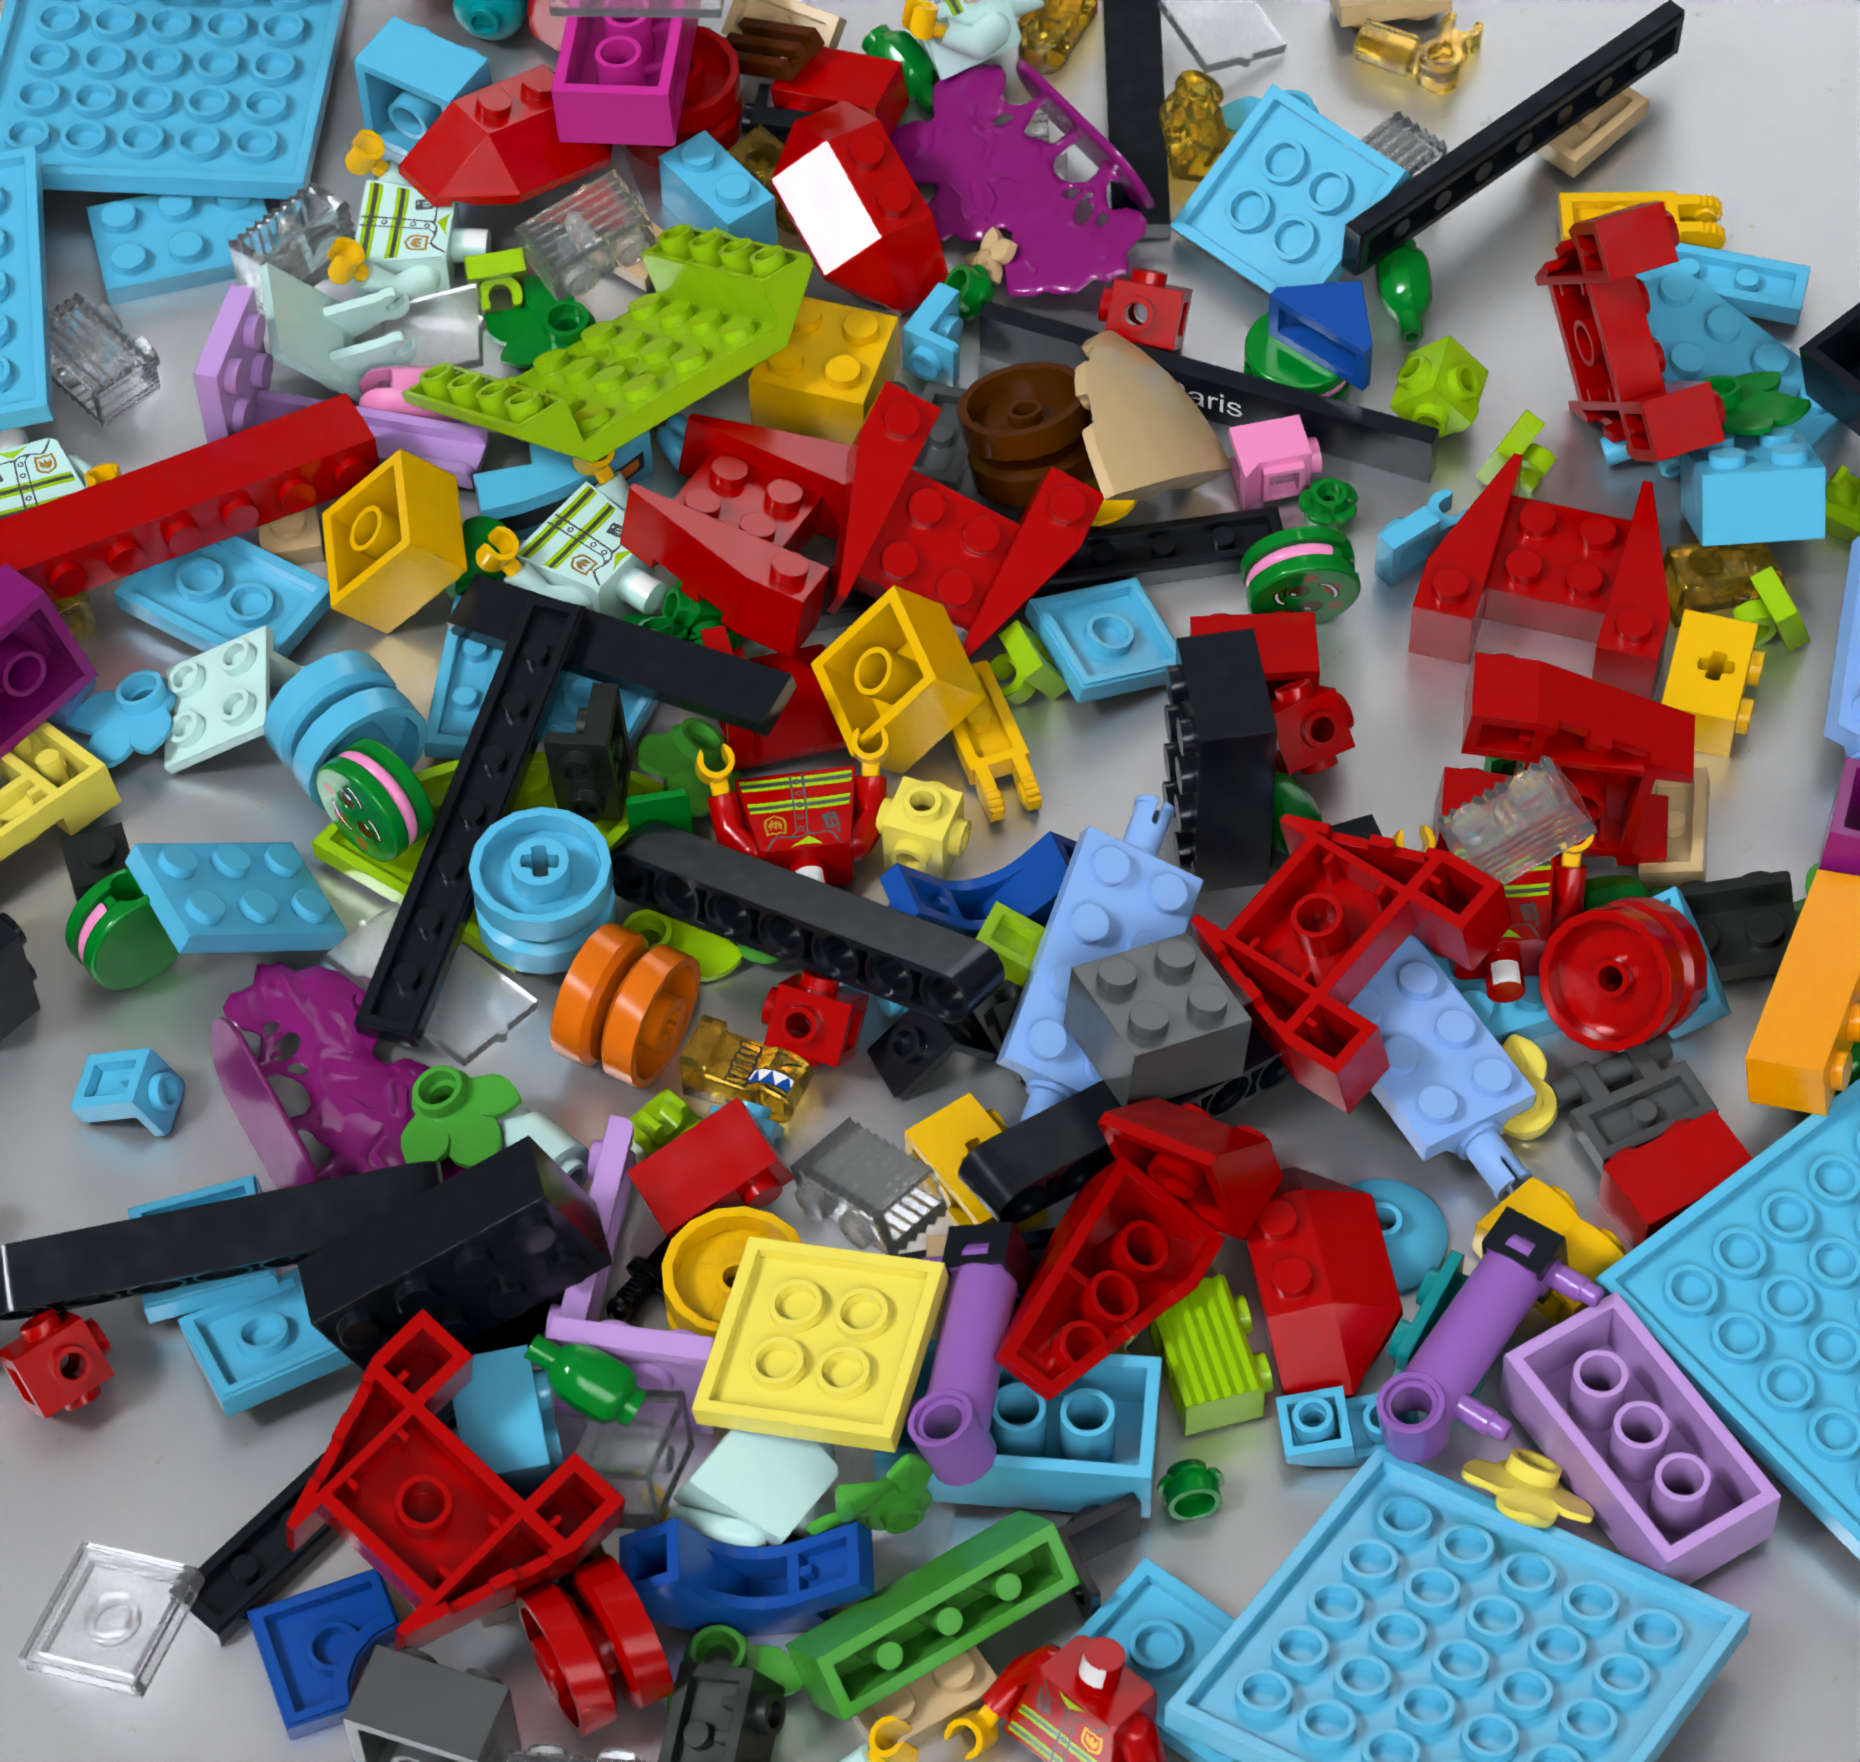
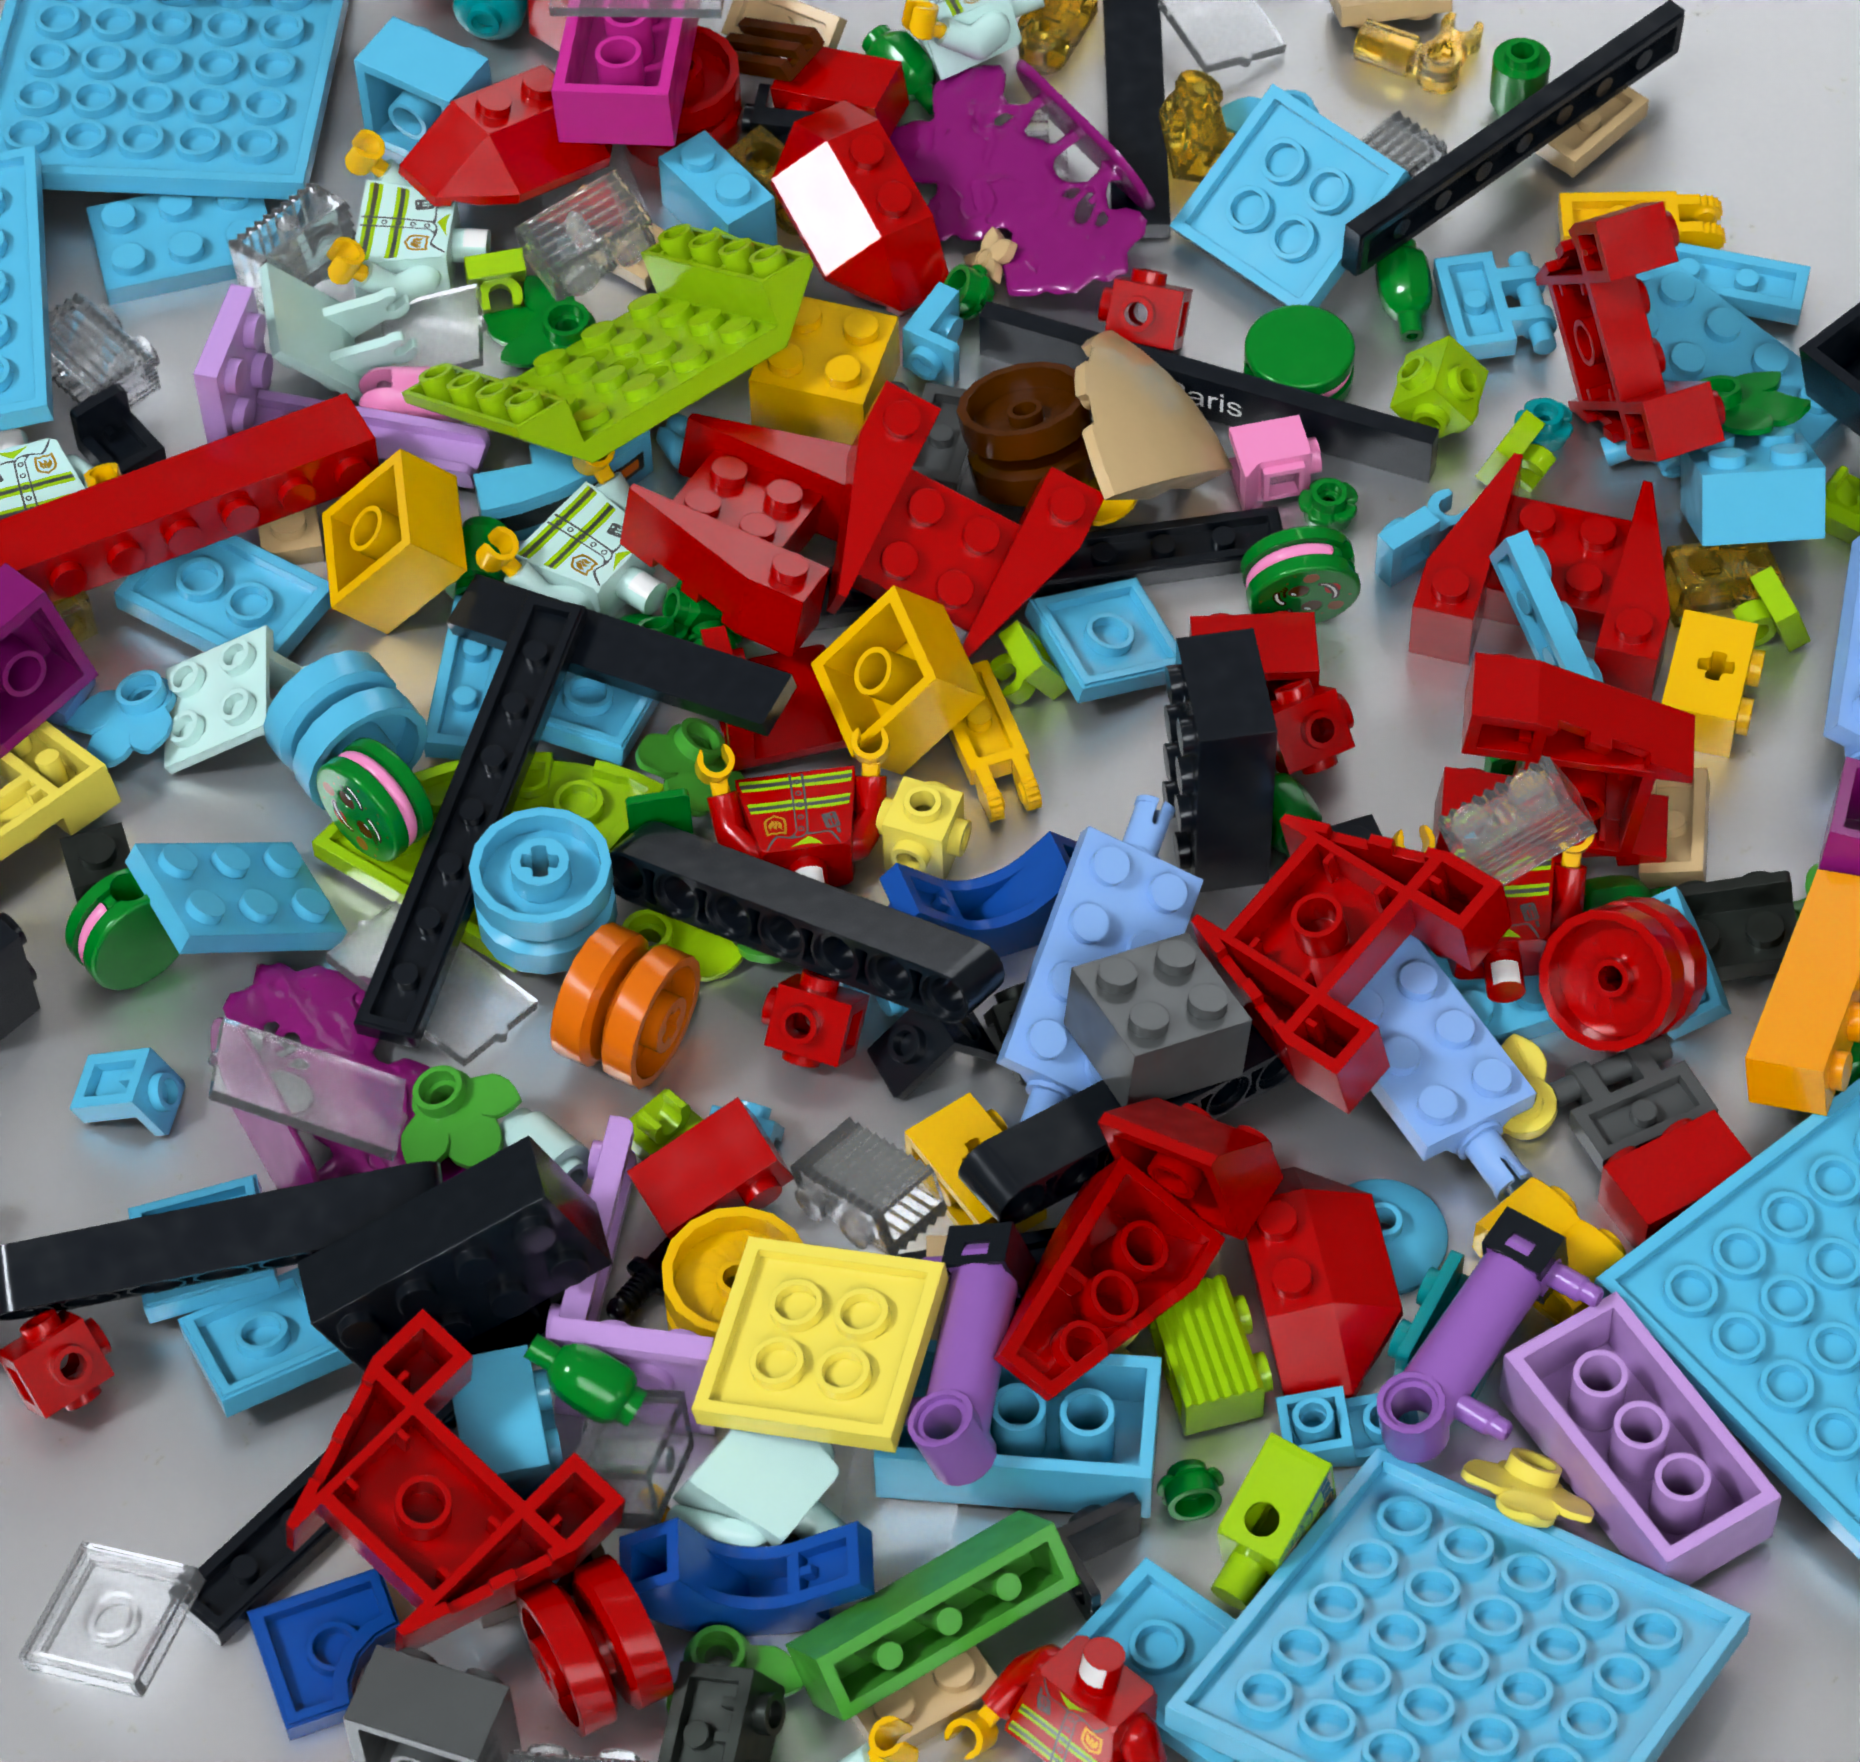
(112, 434): none -> black bracket
(307, 1089): none -> clear piece
(594, 764): pearl dark grey bracket -> none
(728, 1066): clear yellow leg -> none
(889, 1504): bright green plate -> none
(1013, 939): lime tile -> none
(1270, 1517): none -> lime torso
(1325, 326): blue slope -> none
(1476, 306): none -> medium azure plate
(1518, 72): none -> green brick
(1542, 616): none -> medium azure plate
(1556, 419): none -> teal plate

